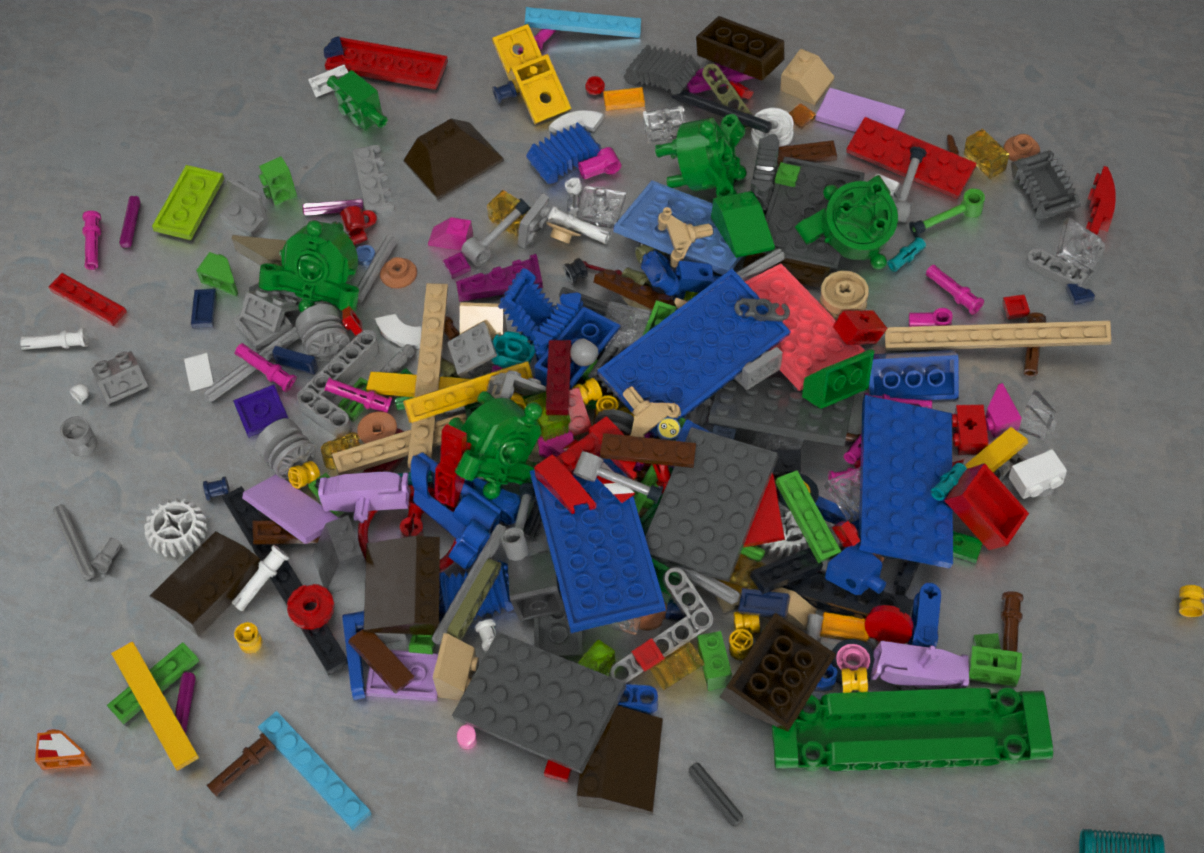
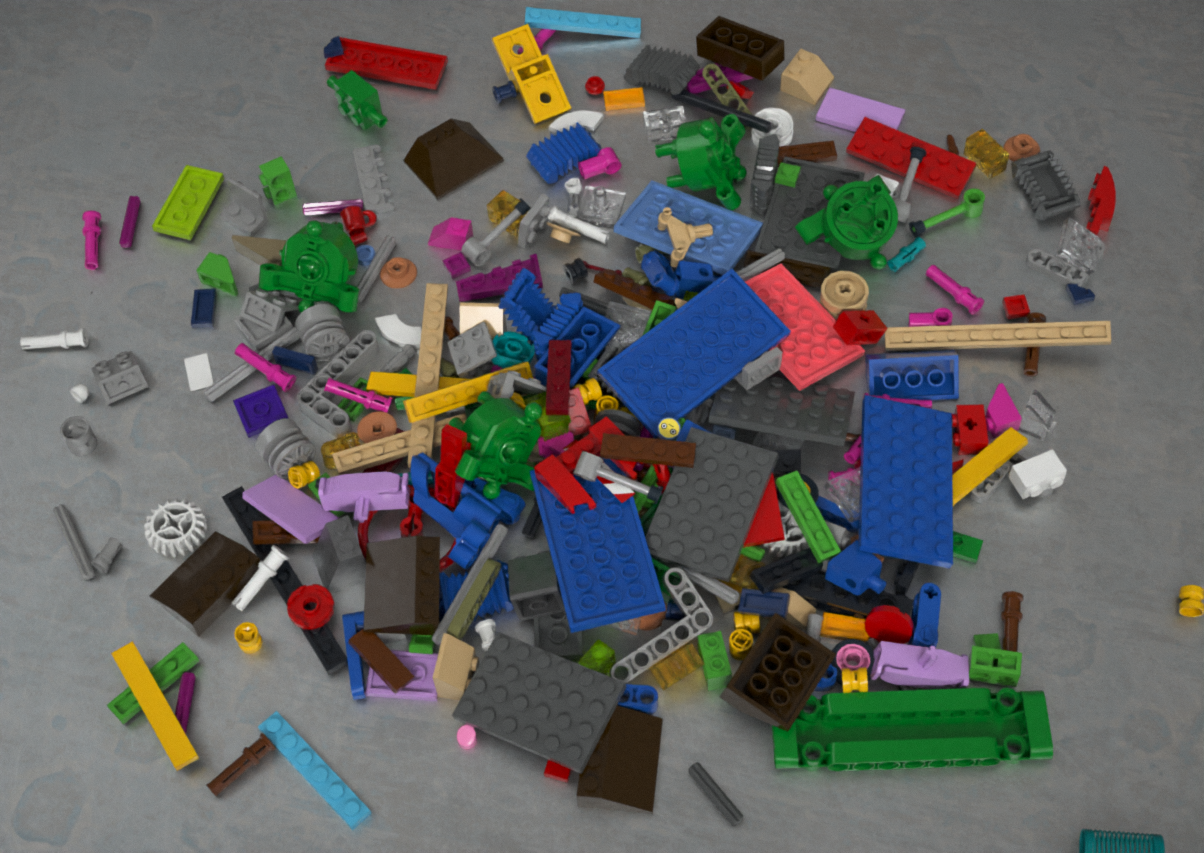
(58, 751): slope -> none
(87, 299): red tile -> none
(216, 488): dark blue bush -> none
(319, 82): white hinge -> none
(351, 321): red plate -> none
(514, 538): light grey piece -> none
(583, 352): light grey piece -> none
(647, 655): red tile -> none
(648, 414): tan axle -> none
(742, 224): green slope -> none
(770, 316): dark grey piece -> none
(802, 116): clear orange tile -> none
(839, 380): green slope -> none
(846, 533): red plate -> none
(948, 481): teal pin -> none
(986, 507): red piece -> none

